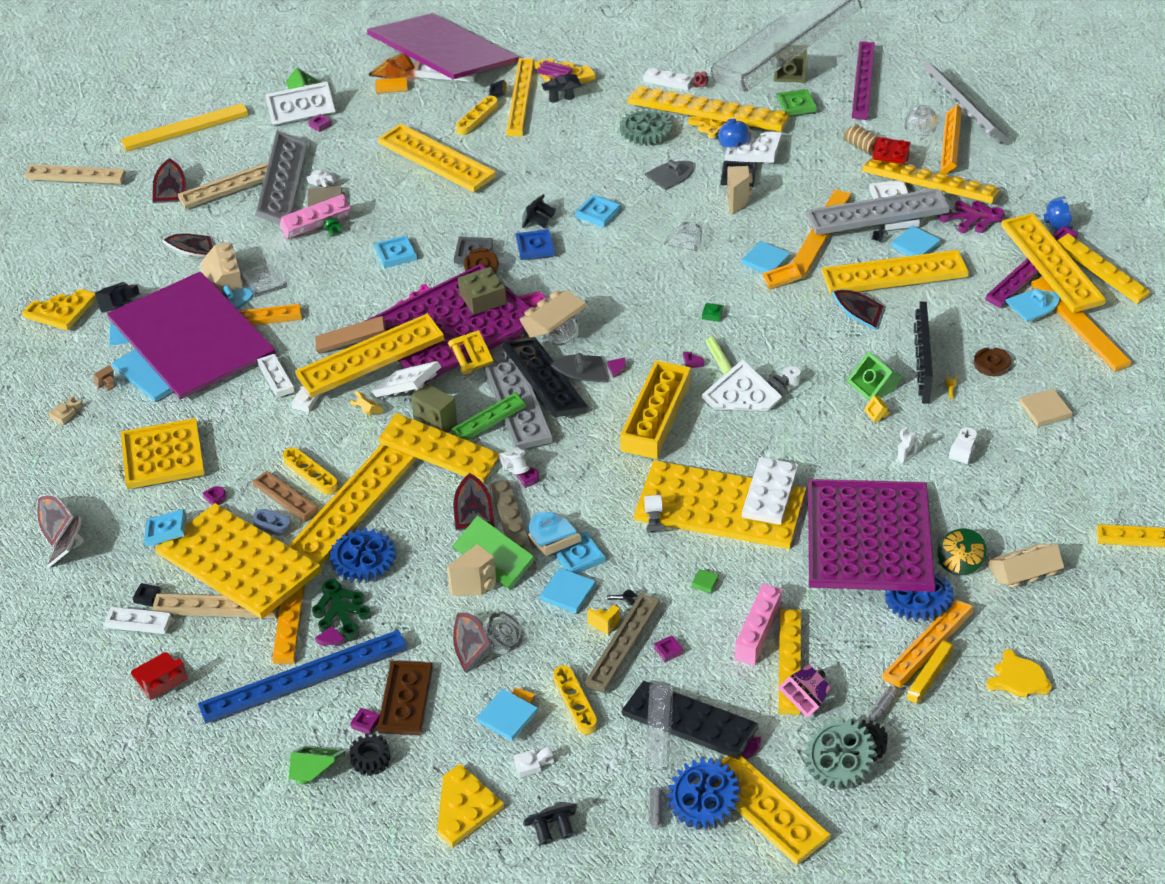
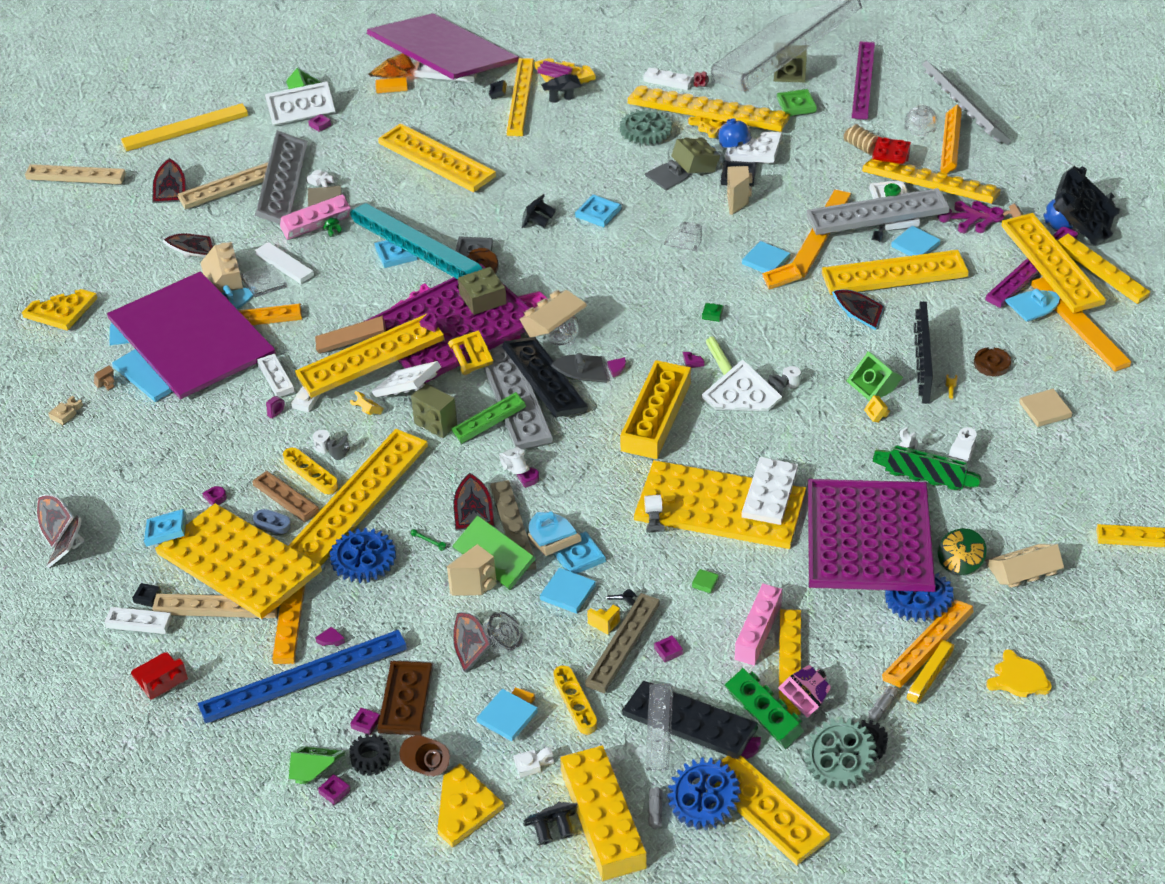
(116, 296): black connector -> none
(161, 453): yellow plate -> none
(274, 406): none -> magenta tile
(284, 262): none -> white tile
(324, 444): none -> leg
(333, 590): dark green plant -> none
(334, 789): none -> magenta tile
(413, 241): none -> teal beam
(424, 755): none -> reddish brown piece
(429, 322): none -> magenta tile
(438, 447): yellow plate -> none
(441, 546): none -> green hinge
(486, 107): yellow beam -> none
(534, 244): blue plate -> none
(603, 813): none -> yellow brick
(695, 155): none -> olive brick
(784, 732): none -> green brick
(892, 190): none -> green plate
(927, 466): none -> green hinge
(1015, 211): none -> medium nougat tile
(1085, 205): none -> black plate

